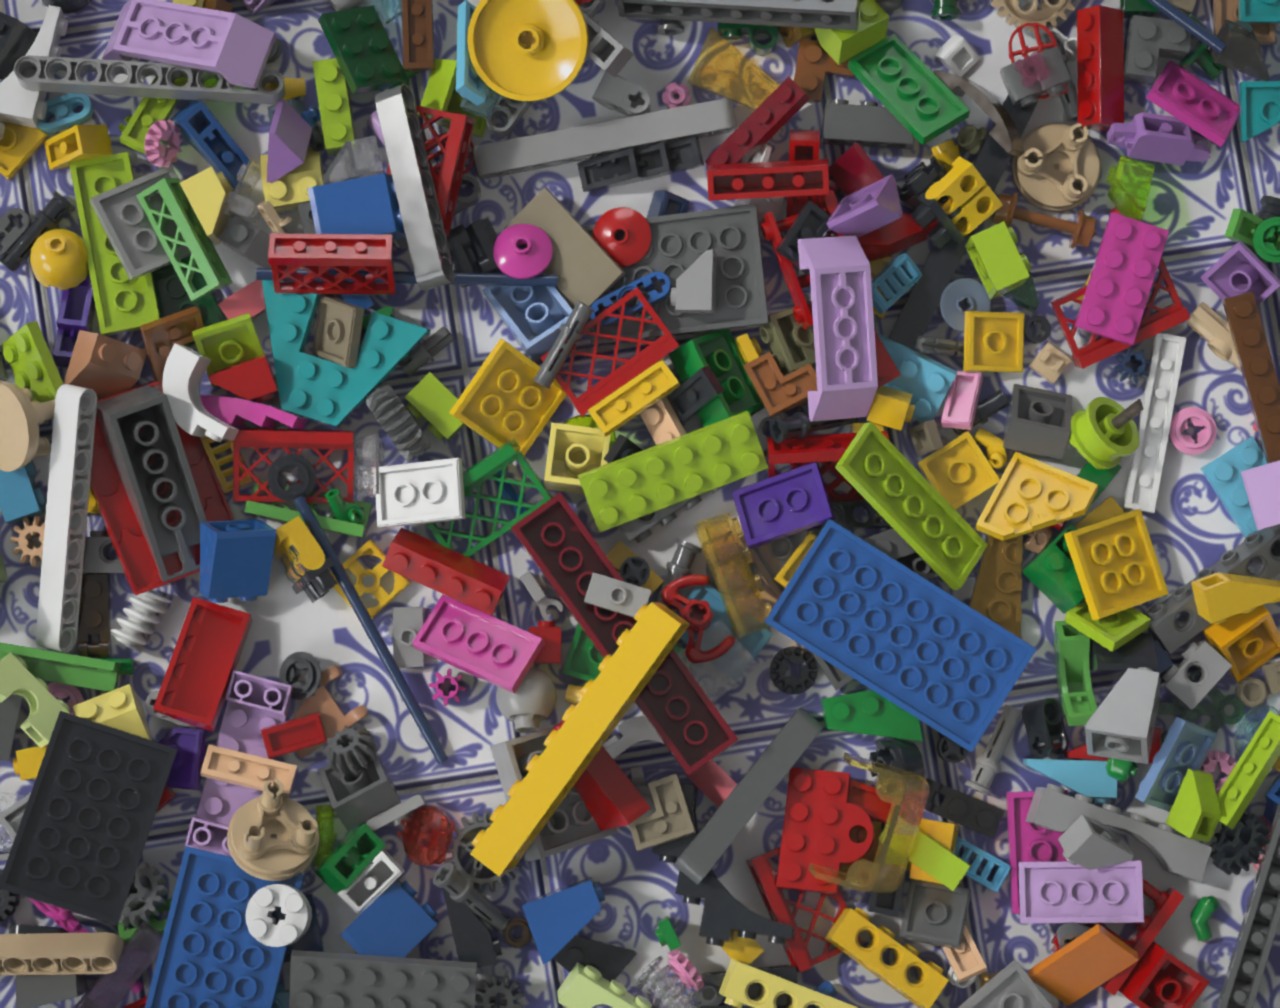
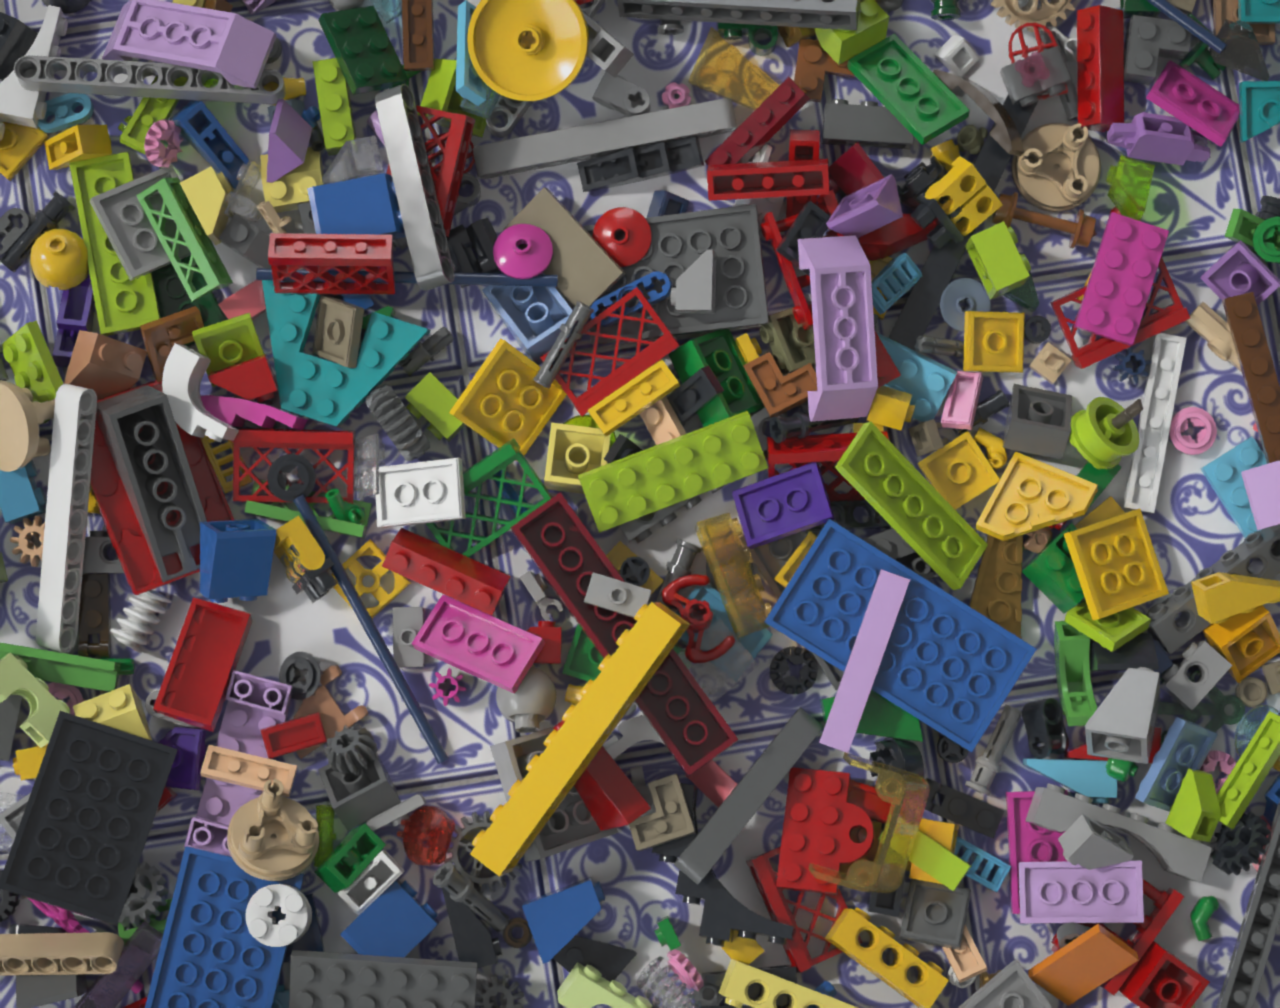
(864, 661): none -> lavender tile

